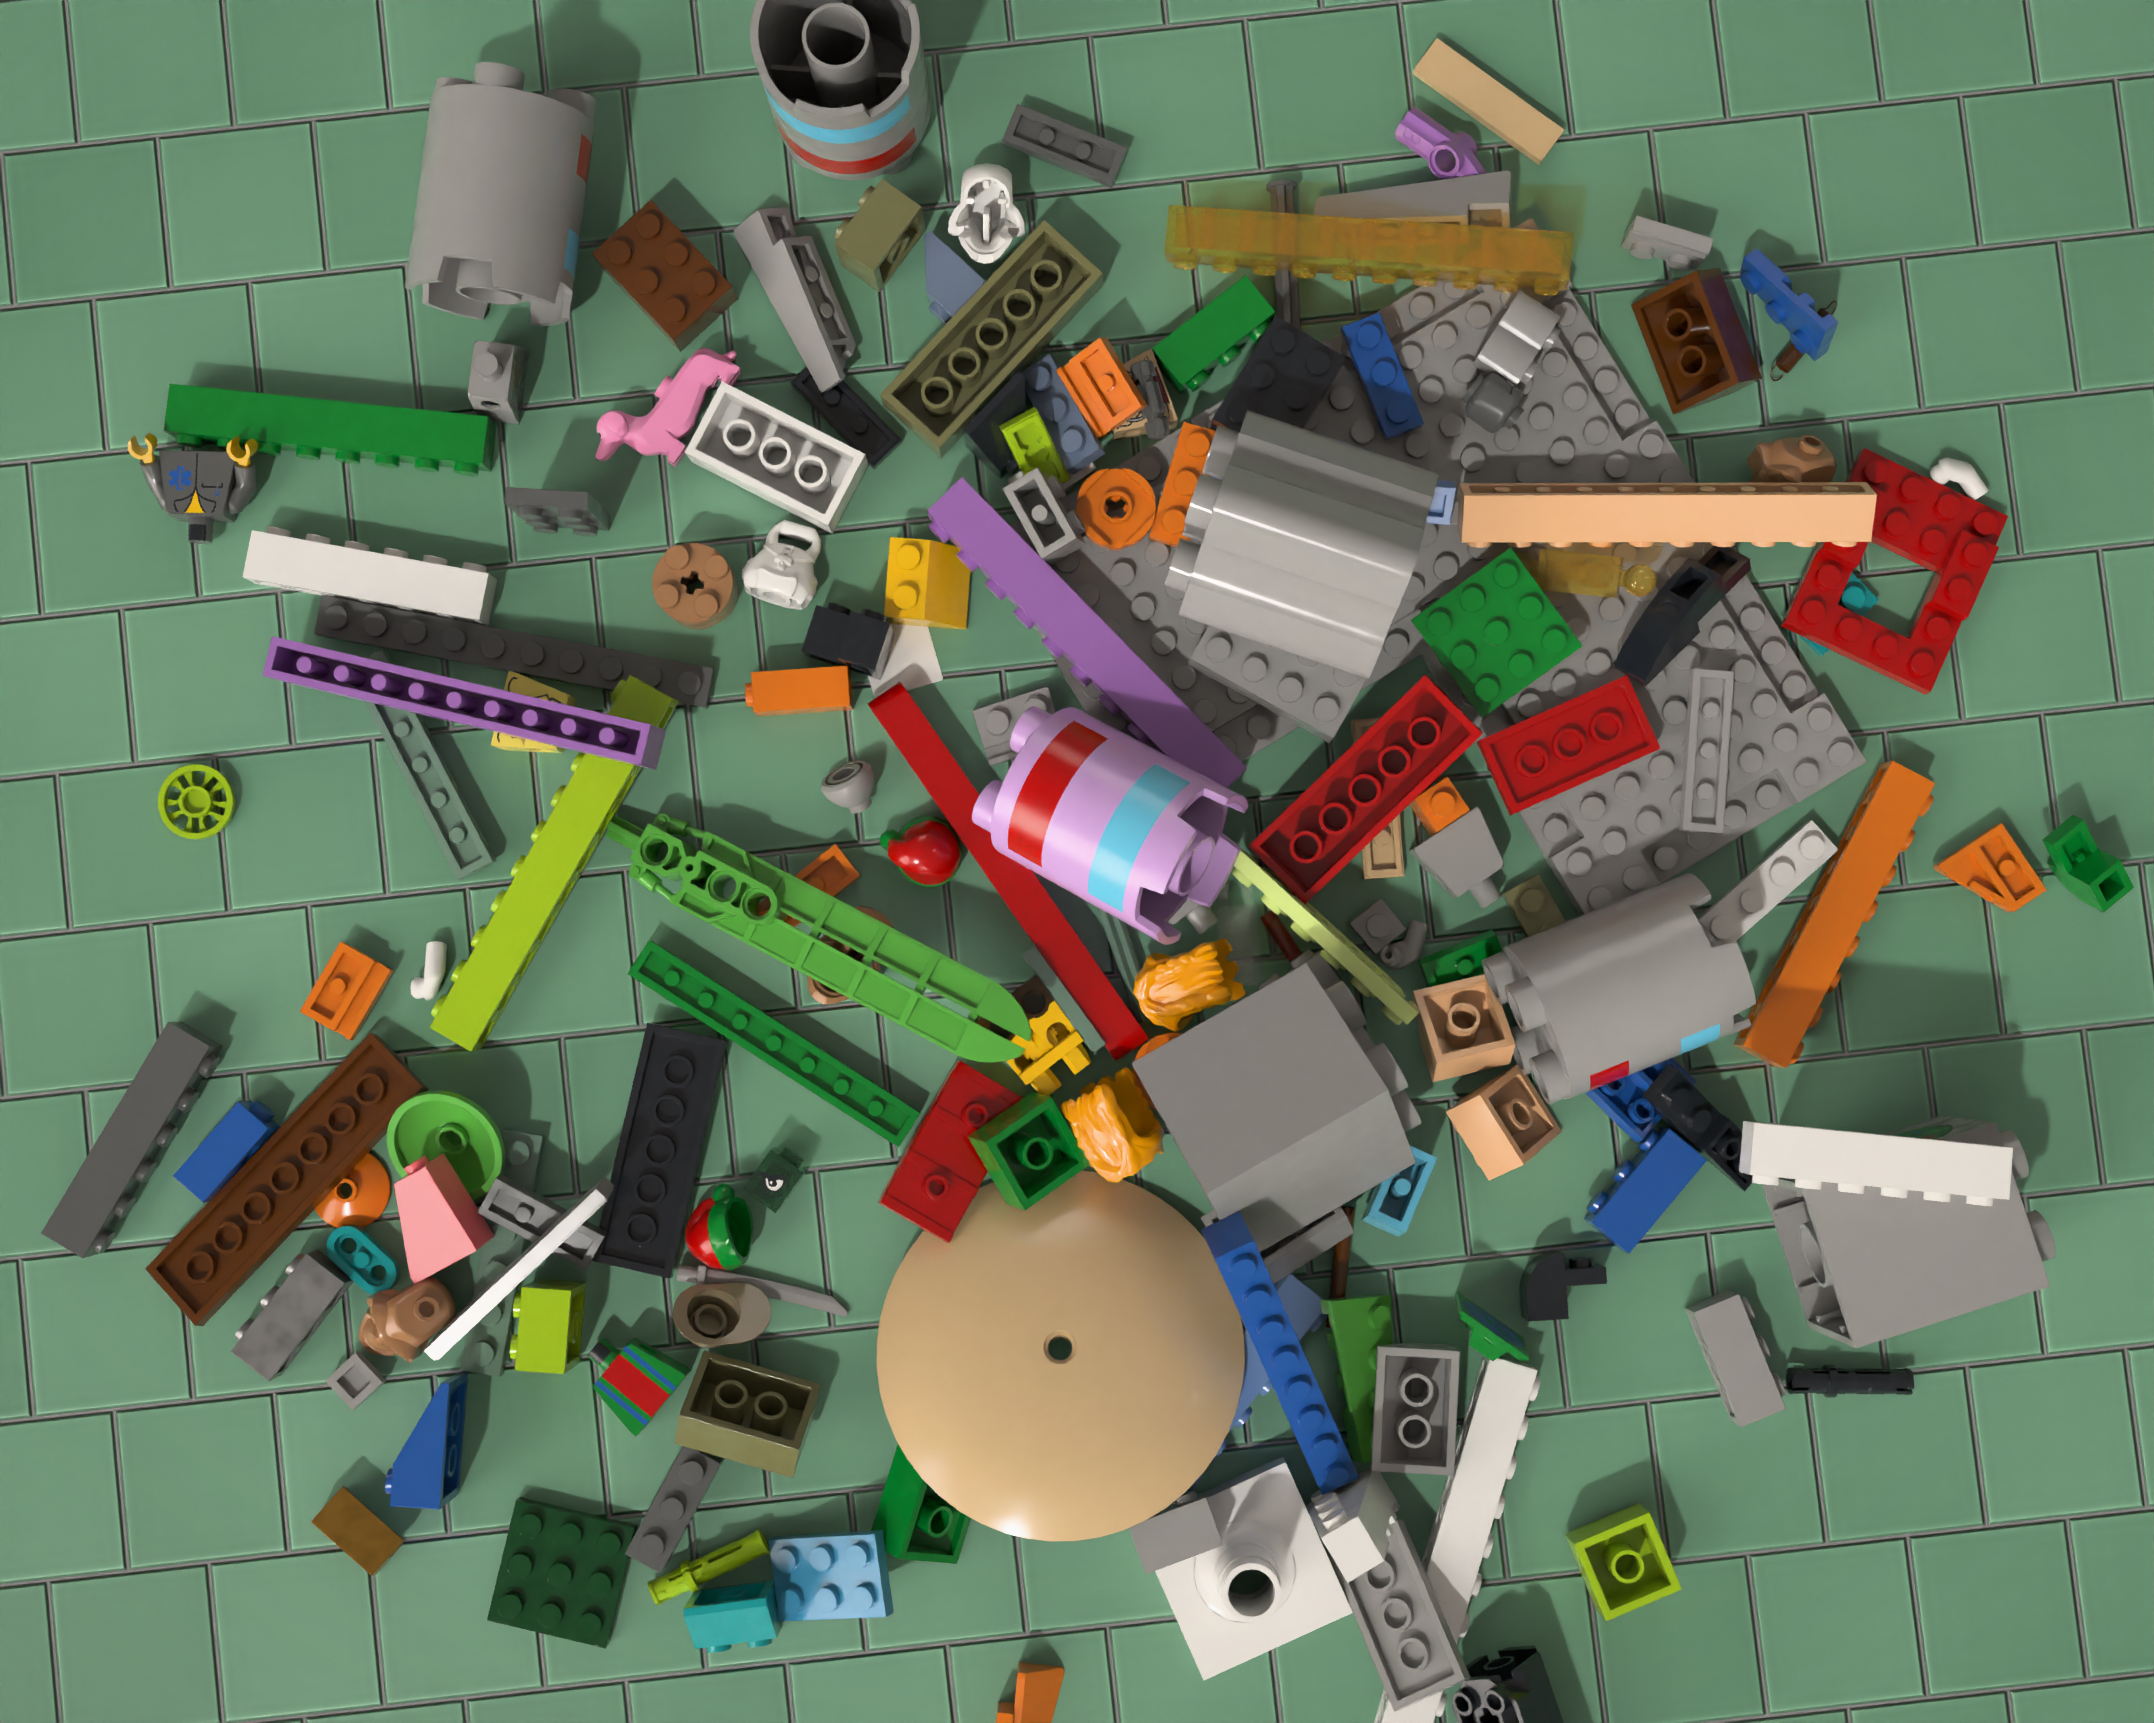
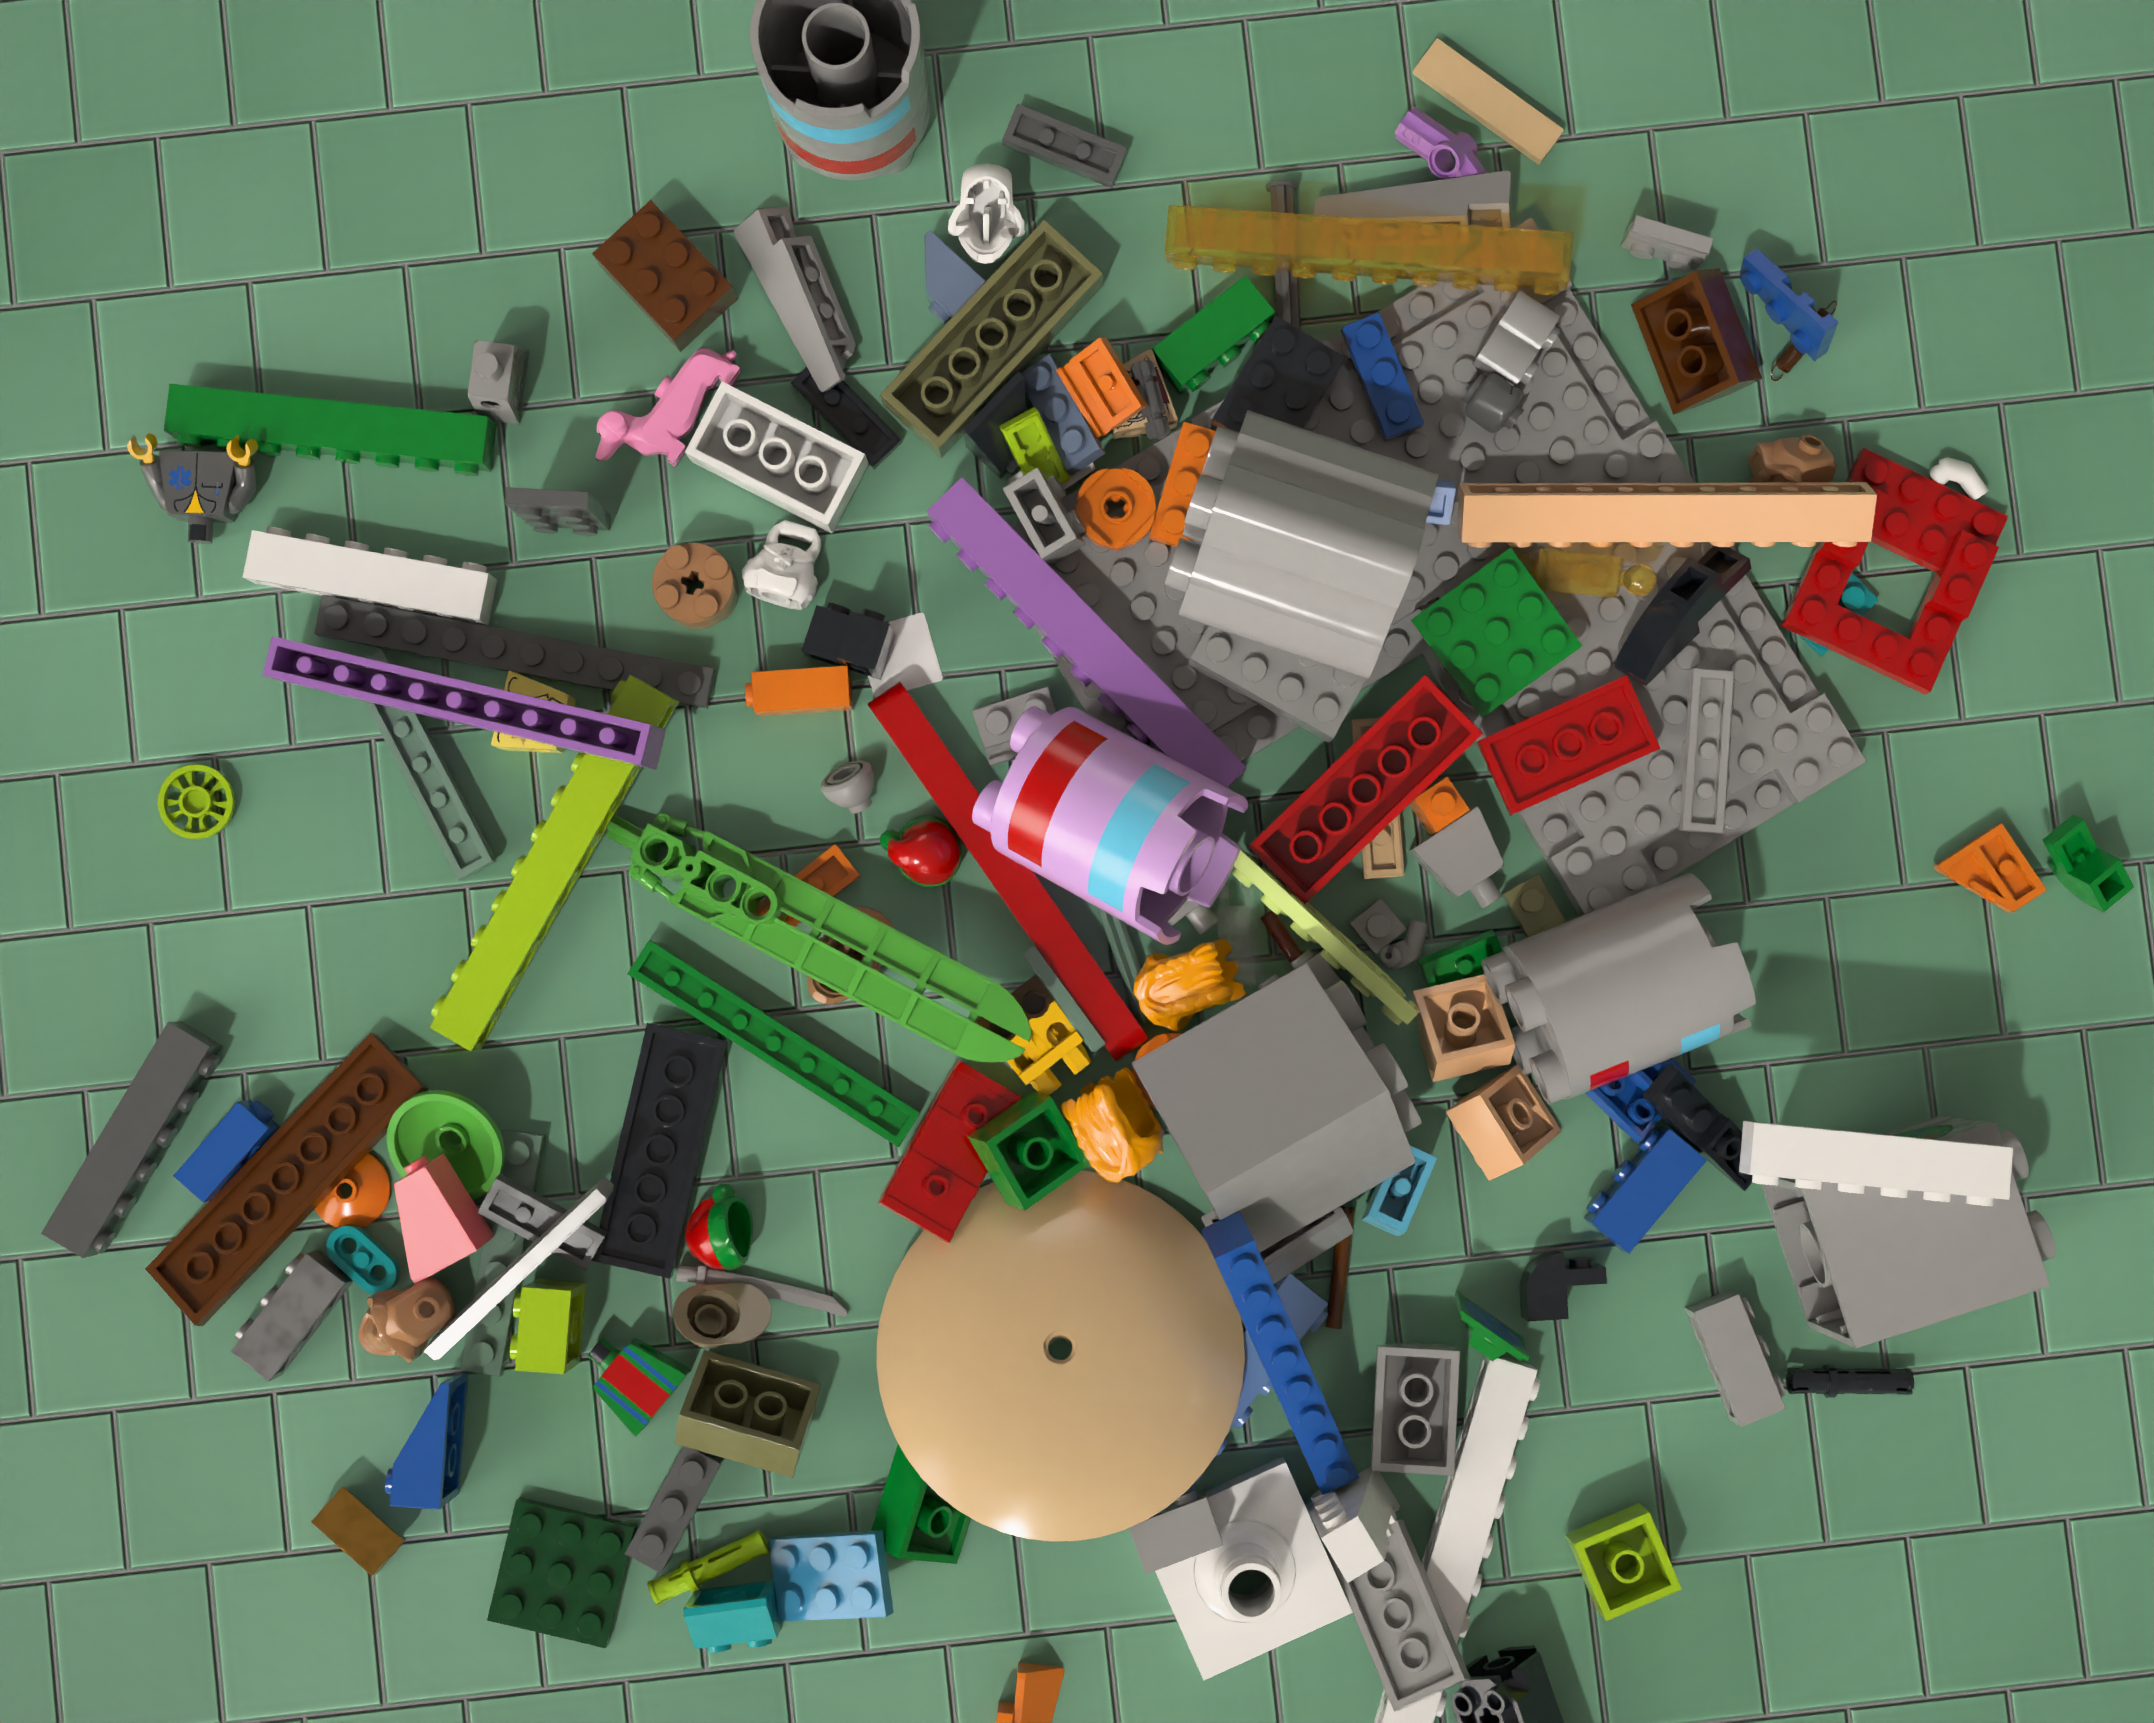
(346, 990): orange plate -> none
(355, 1380): light grey plate -> none
(433, 974): white arm -> none
(501, 195): light grey brick -> none
(776, 1178): clear green brick -> none
(879, 234): olive brick -> none
(926, 584): yellow slope -> none
(1356, 1330): bright green wing -> none
(1768, 884): white plate -> none
(1835, 914): orange brick -> none

